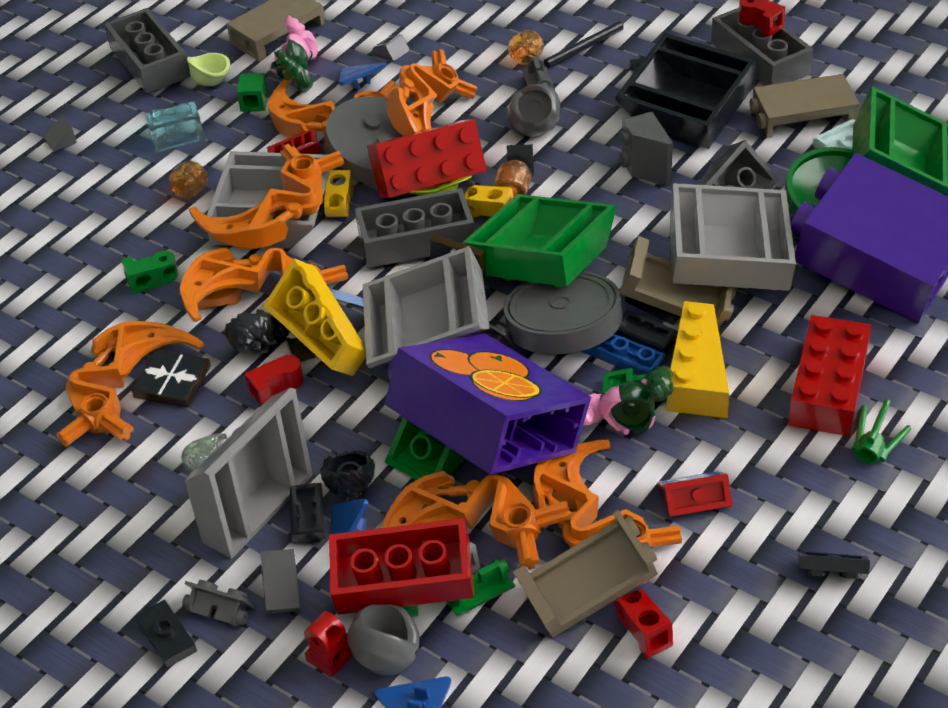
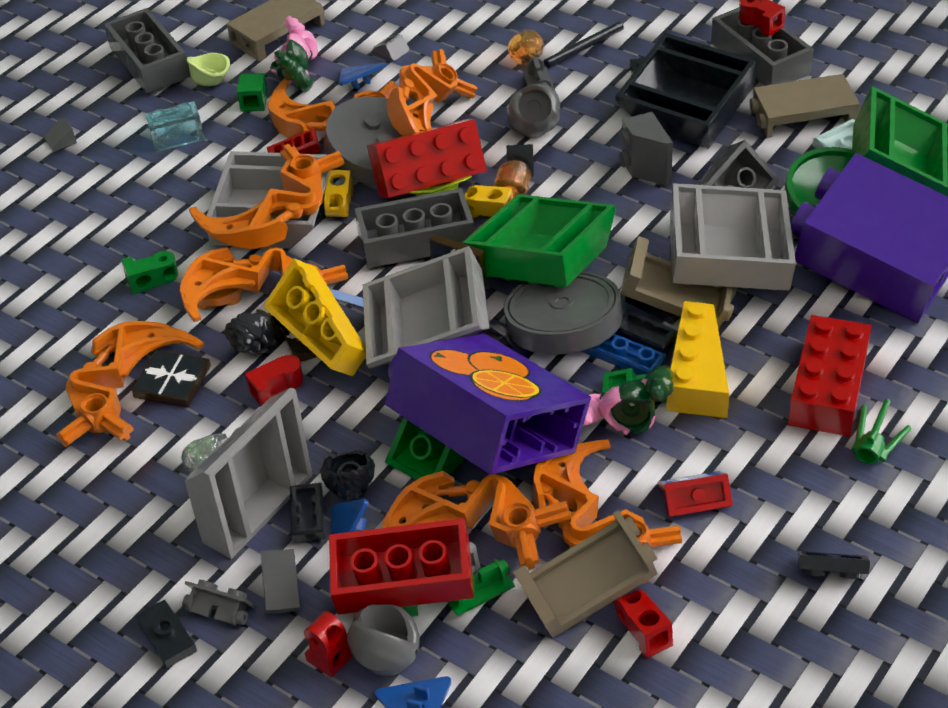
(188, 179): clear orange head -> none

